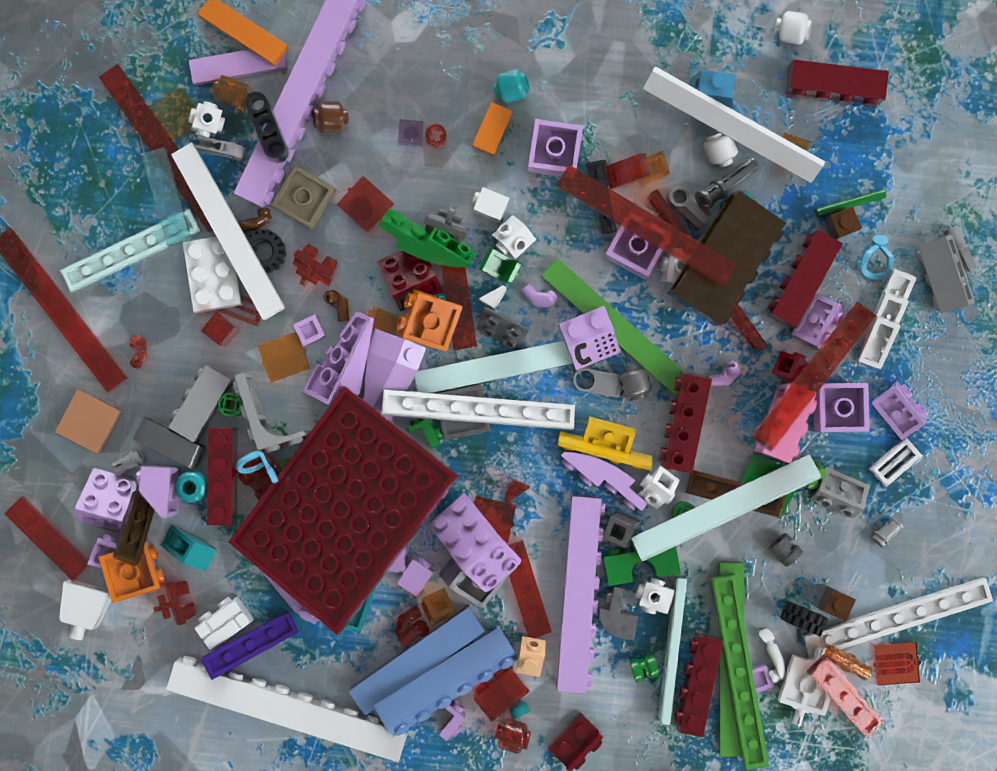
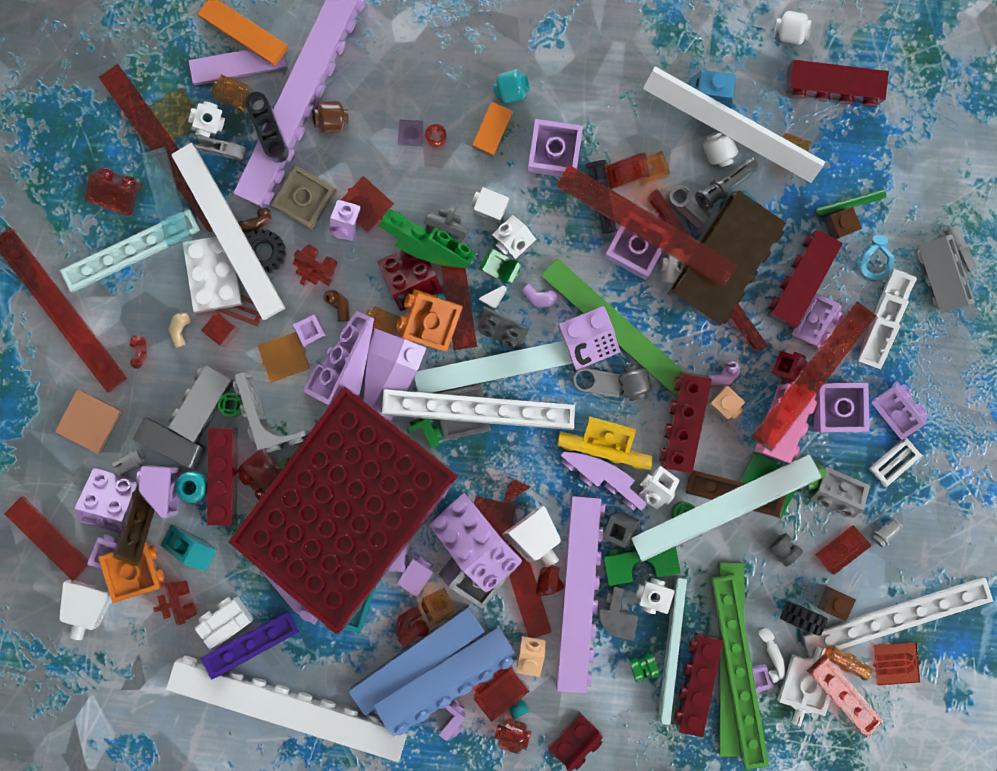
(113, 191): none -> clear red bracket
(175, 329): none -> tan arm
(251, 456): medium azure piece -> none
(344, 220): none -> lavender bracket
(535, 537): none -> white torso
(549, 581): none -> clear red tile
(726, 403): none -> light nougat brick
(843, 550): none -> clear red slope

